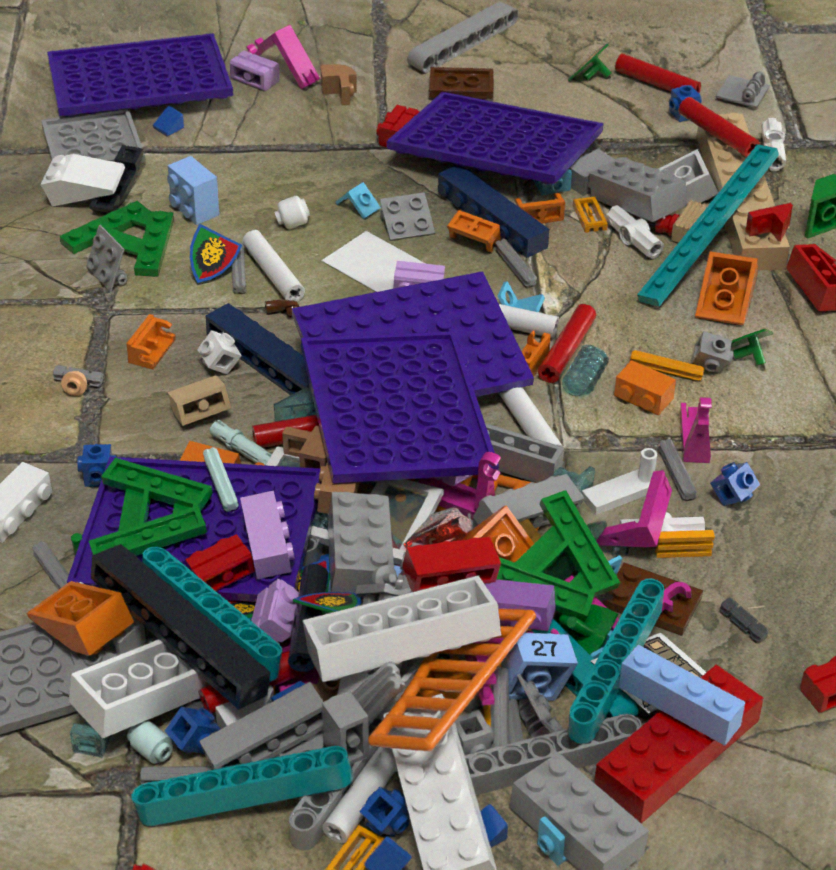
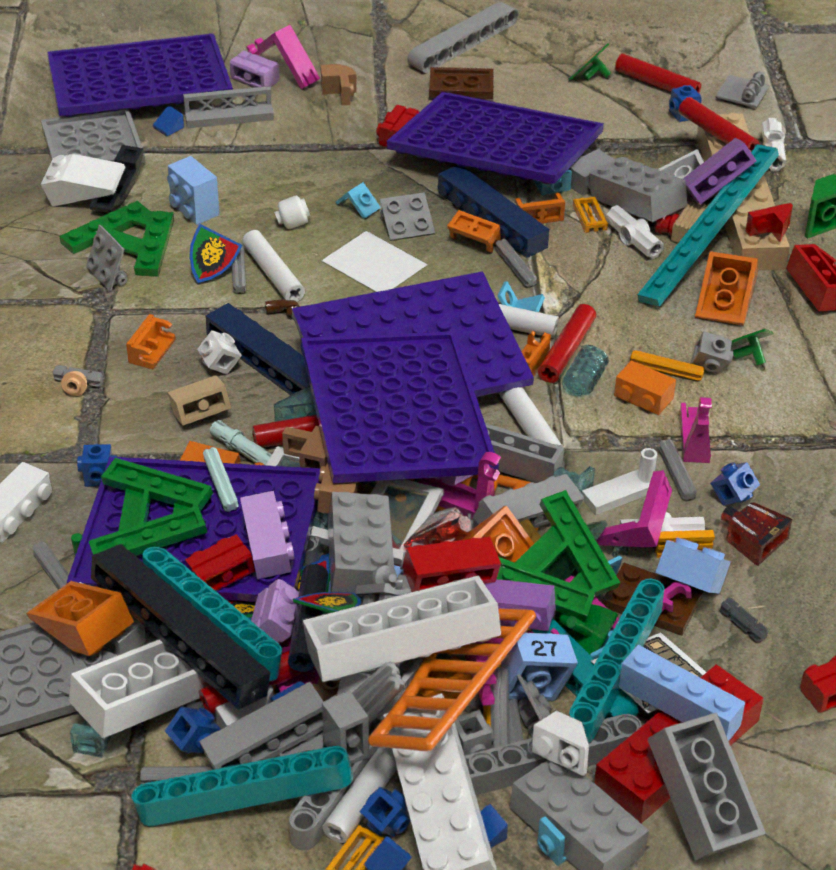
(150, 742): light aqua brick -> none
(228, 112): none -> light grey fence
(415, 273): lavender brick -> none
(562, 742): none -> white slope
(693, 567): none -> light blue brick
(706, 786): none -> light grey brick
(718, 170): none -> medium lavender brick
(756, 530): none -> clear red torso

